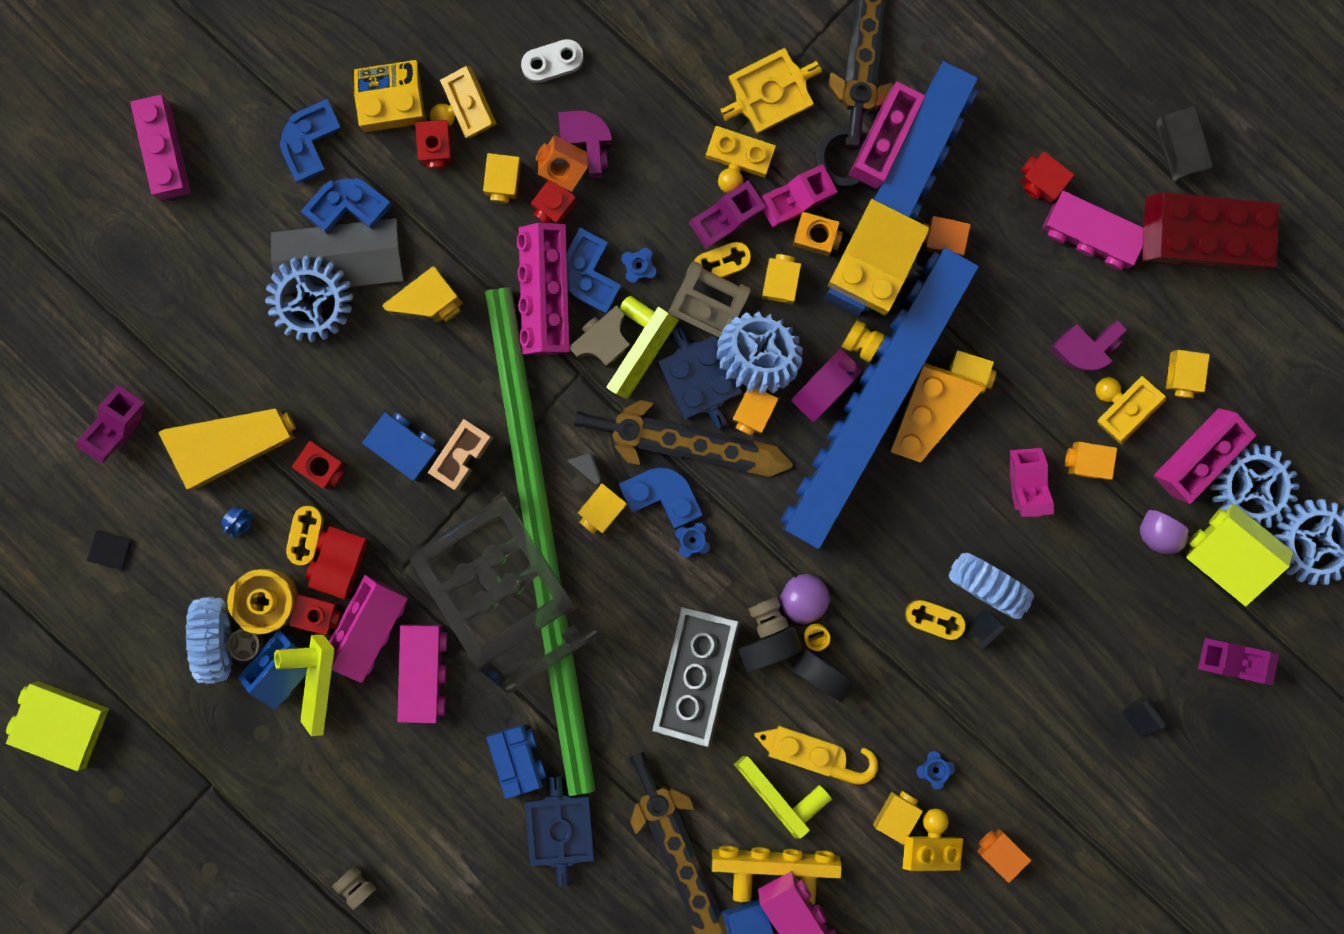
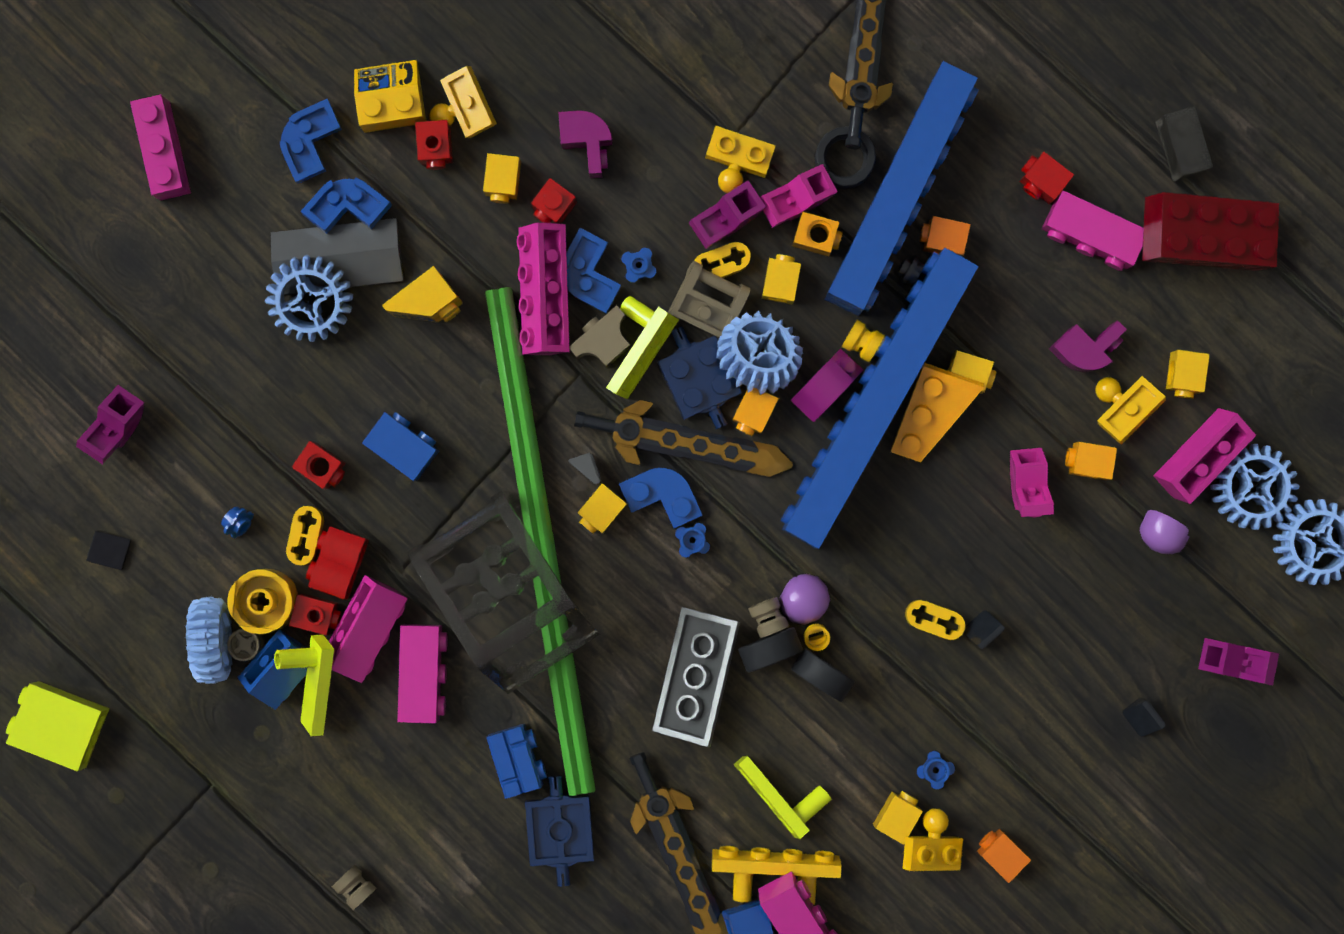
(221, 445): yellow slope -> none
(451, 463): light nougat brick -> none
(553, 63): white plate -> none
(567, 174): orange brick -> none
(771, 91): yellow plate -> none
(815, 754): yellow plate -> none
(878, 257): yellow slope -> none
(886, 135): dark pink brick -> none
(991, 585): light blue gear -> none
(1239, 554): neon yellow brick -> none

